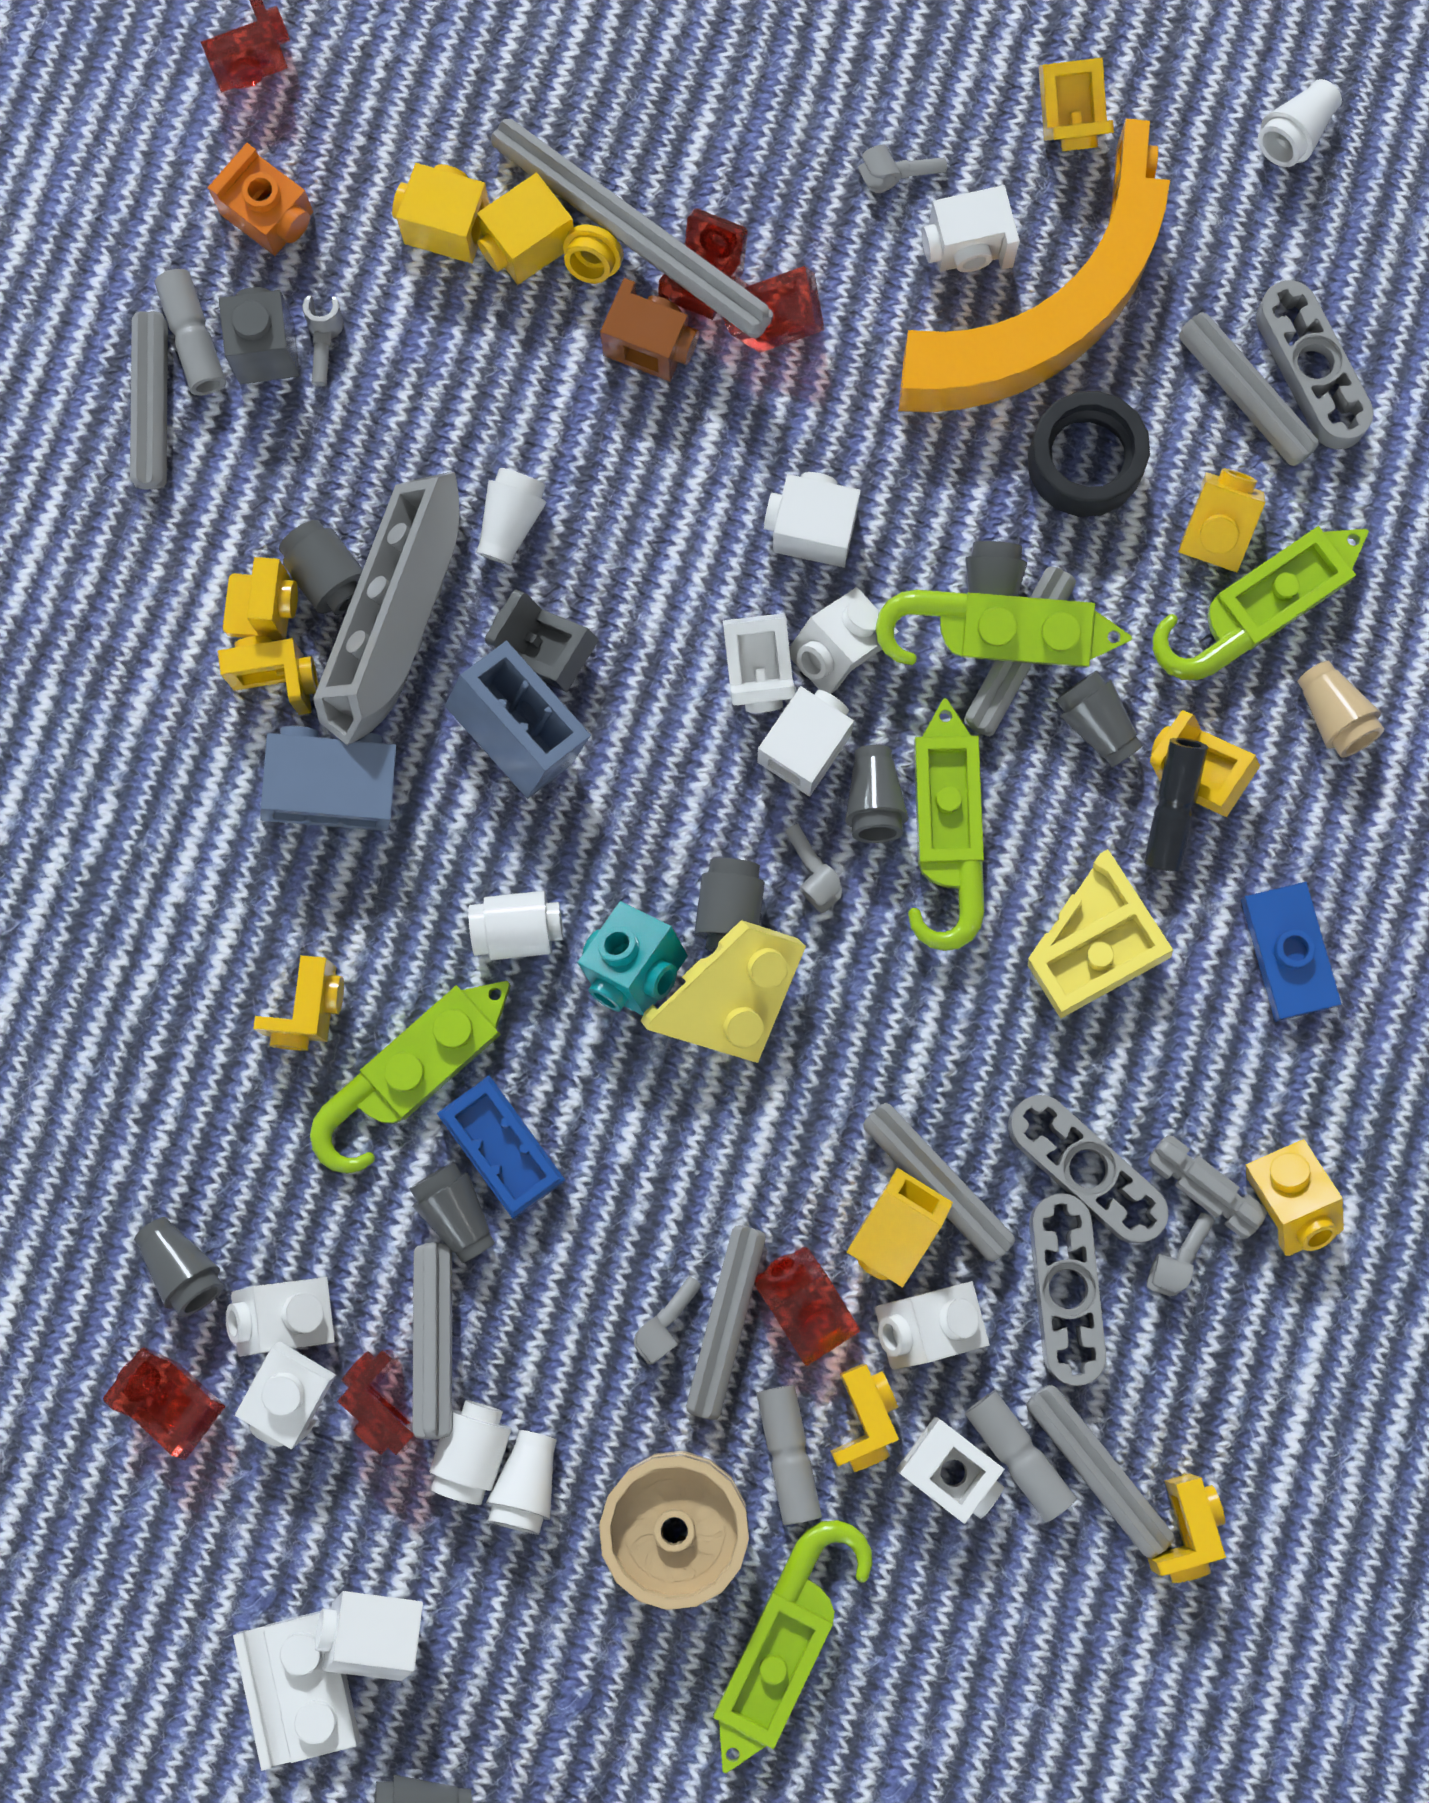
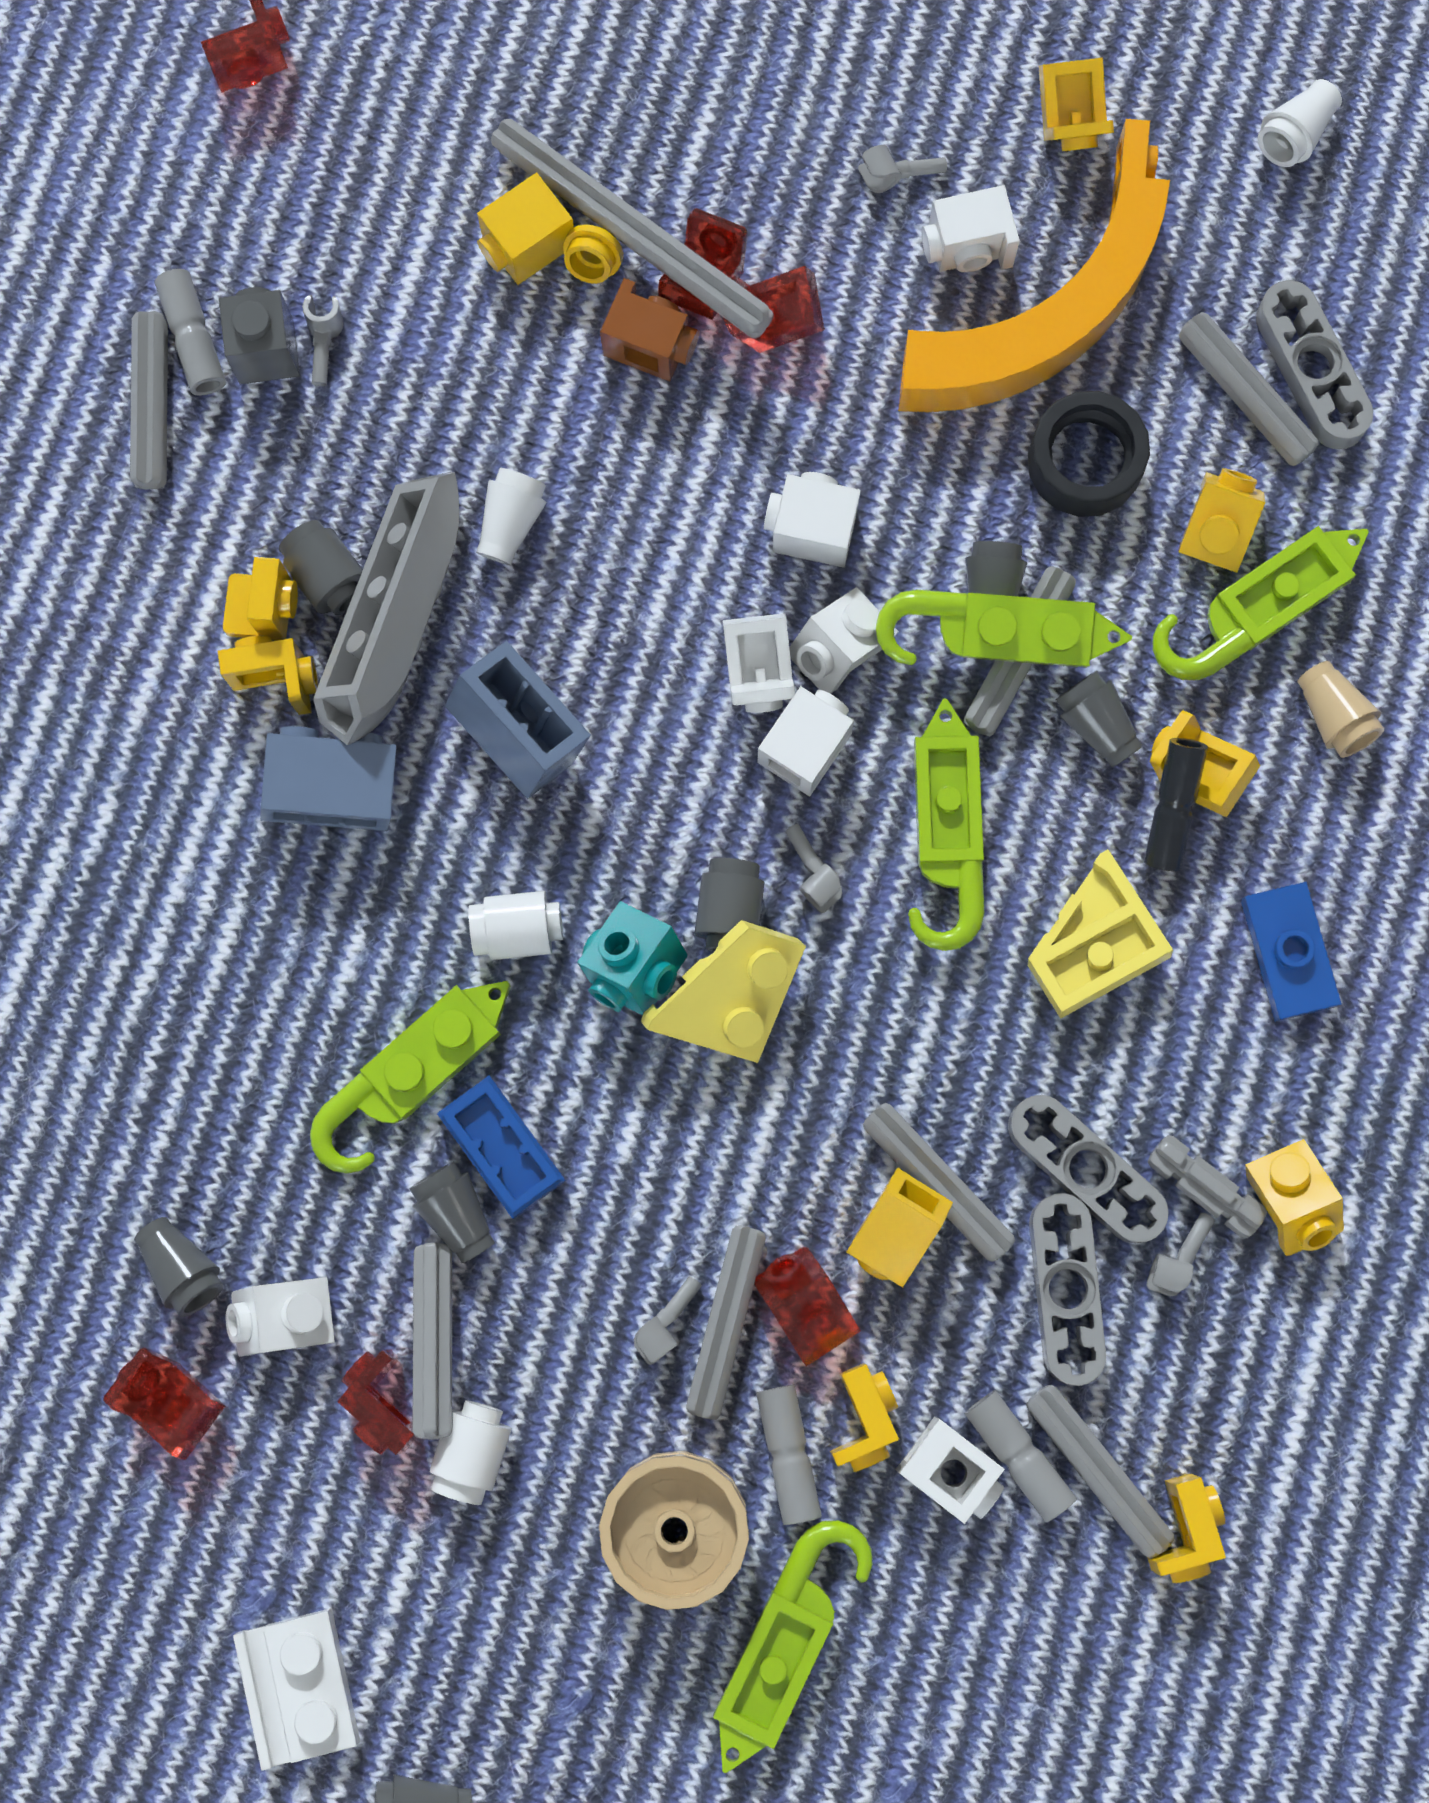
(241, 194): orange brick -> none
(284, 1397): white bracket -> none
(316, 998): yellow bracket -> none
(369, 1635): white brick -> none
(441, 211): yellow brick -> none
(524, 1485): white cone -> none
(545, 641): dark grey bracket -> none
(875, 797): dark grey cone -> none
(931, 1326): white bracket -> none

